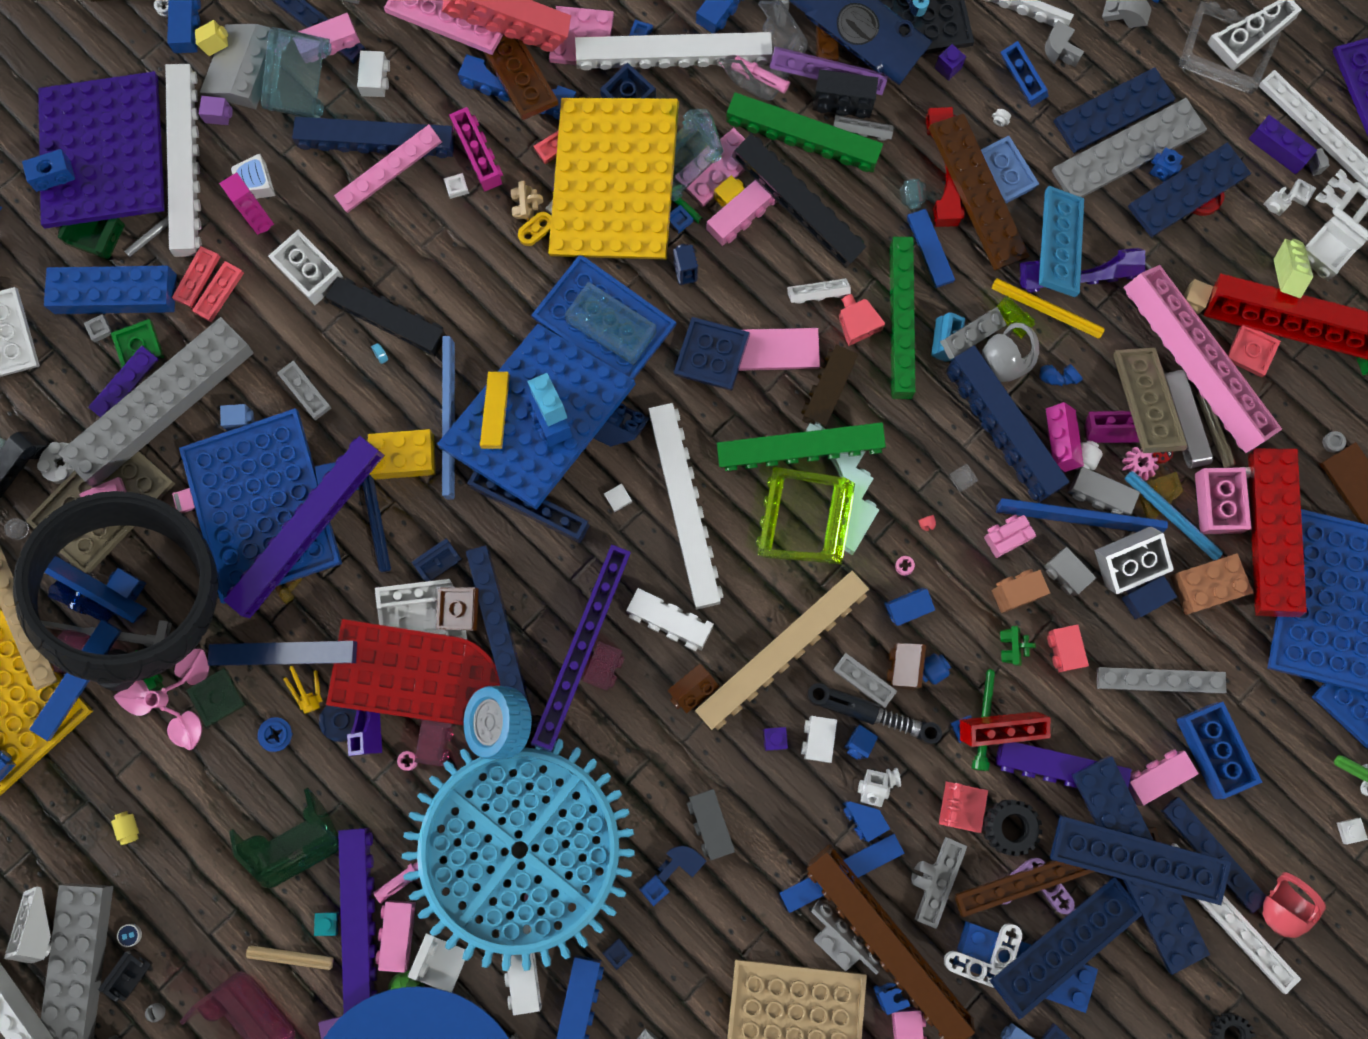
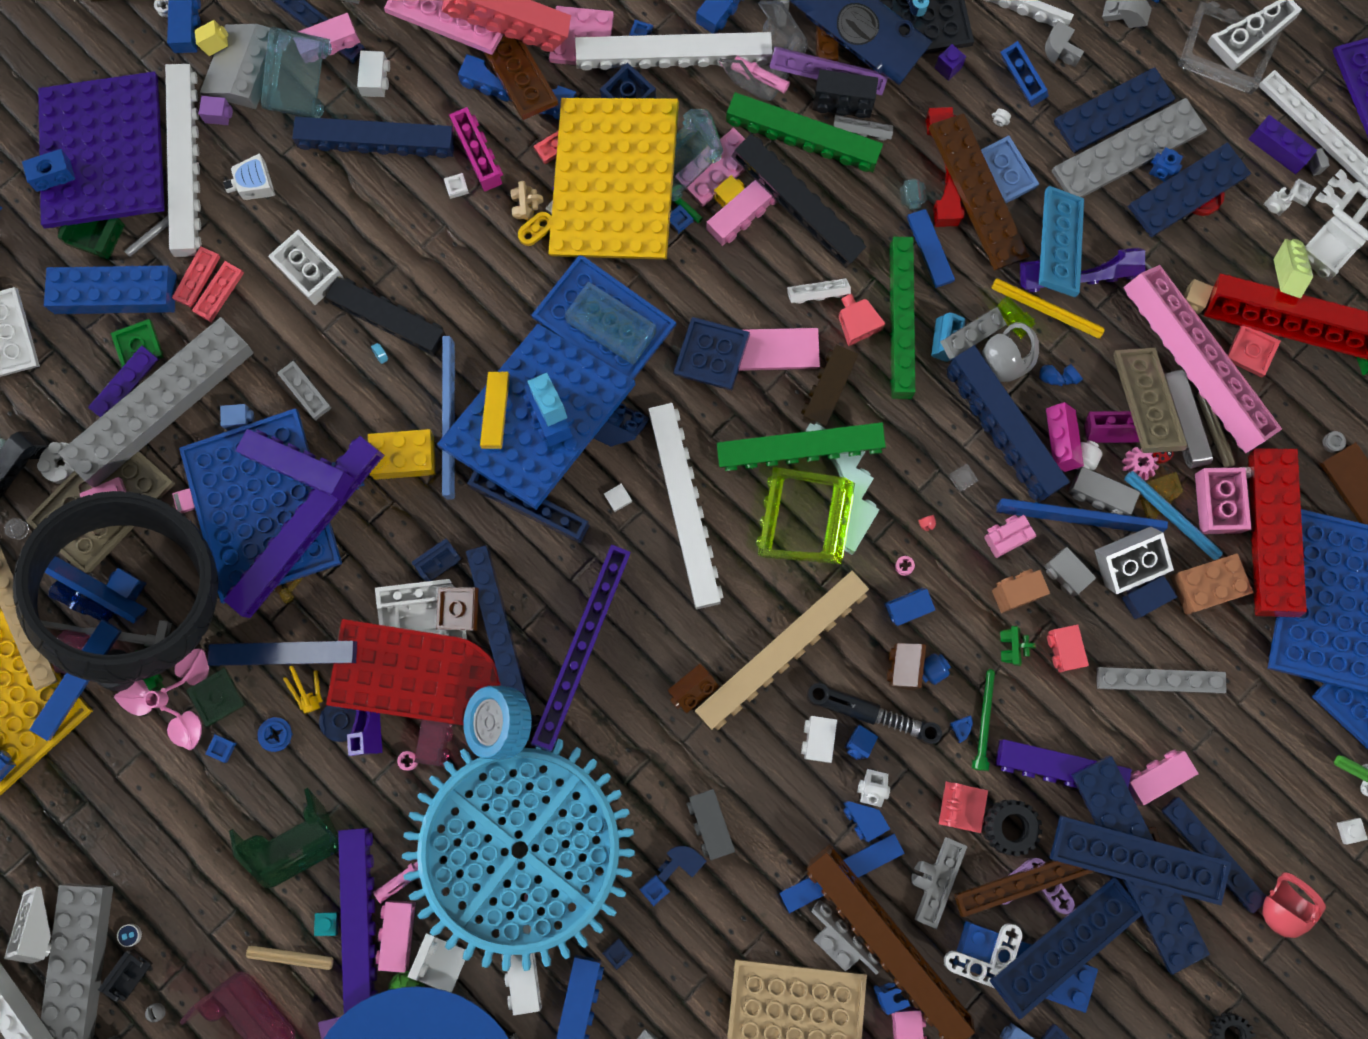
(98, 328): light grey plate -> none
(125, 828): light yellow brick -> none
(220, 748): none -> blue plate
(246, 203): dark pink brick -> none
(294, 464): none -> dark purple brick
(376, 524): dark blue axle -> none
(388, 168): bright pink plate -> none
(603, 666): clear pink brick -> none
(669, 619): white wedge -> none
(685, 264): dark blue brick -> none
(775, 739): dark purple brick -> none
(864, 680): light grey plate -> none
(893, 778): white bush -> none
(1005, 729): red brick -> none
(1219, 750): blue brick -> none
(1252, 943): white plate -> none

